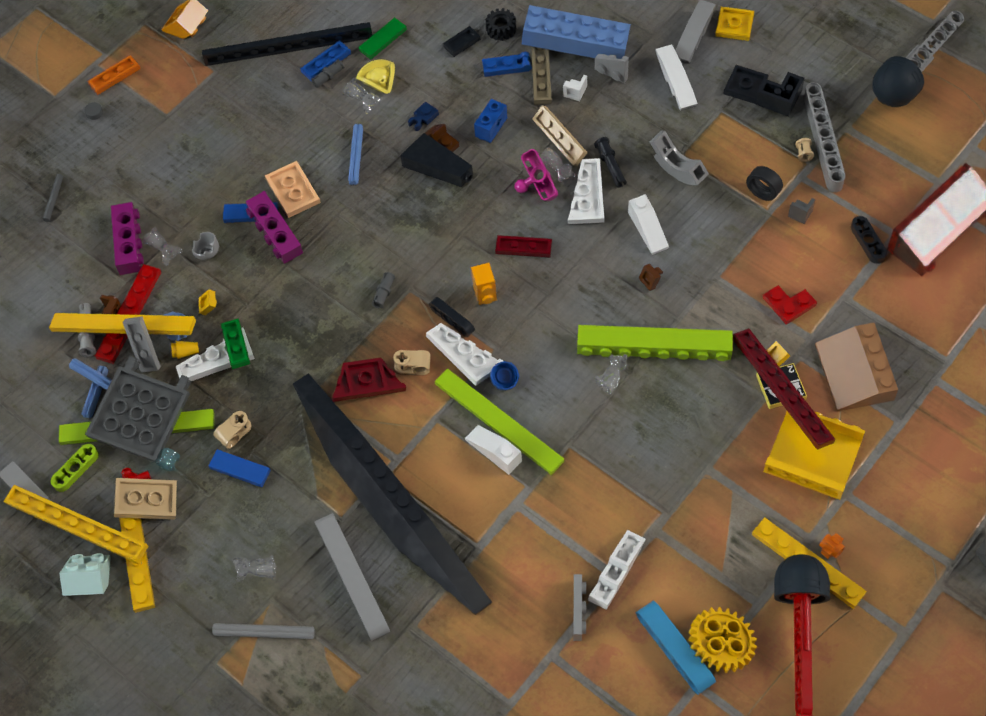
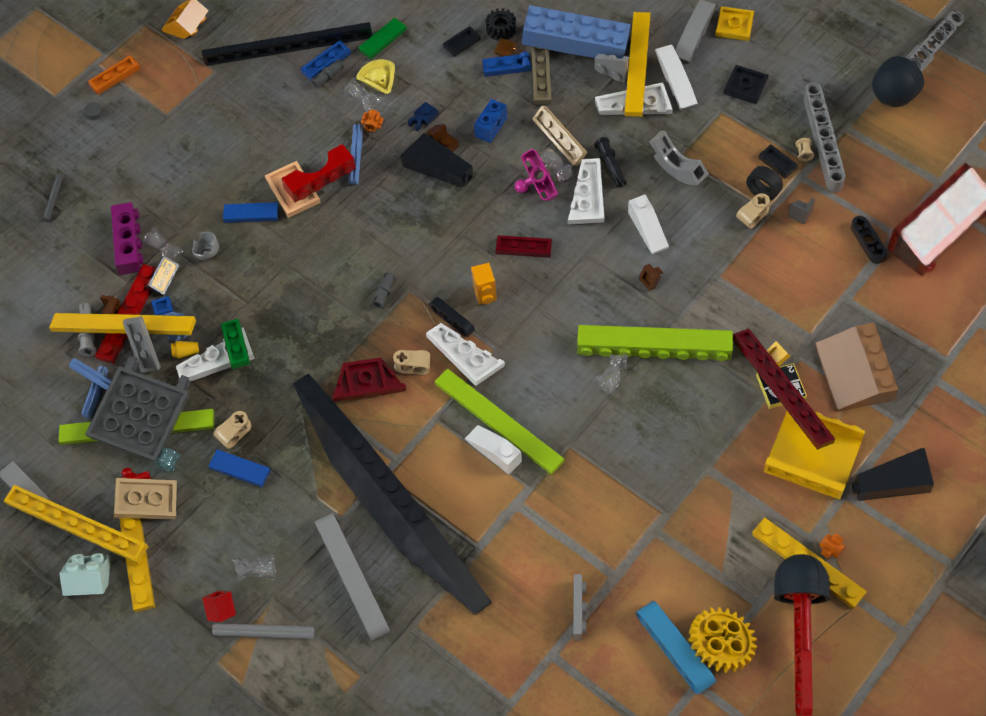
(75, 459): lime beam -> none
(162, 276): none -> tile
(162, 306): none -> blue tile
(207, 302): yellow plate -> none
(219, 606): none -> red panel
(262, 204): magenta brick -> none
(302, 184): none -> red arch
(372, 120): none -> orange gear
(504, 375): blue hair -> none
(505, 48): none -> clear orange tile
(575, 89): white panel -> none
(616, 569): white slope -> none
(637, 64): none -> yellow tile
(655, 101): none -> white wing
(754, 210): none -> tan piece
(778, 161): none -> black tile
(780, 97): black brick -> none
(786, 307): red plate -> none
(895, 478): none -> black slope

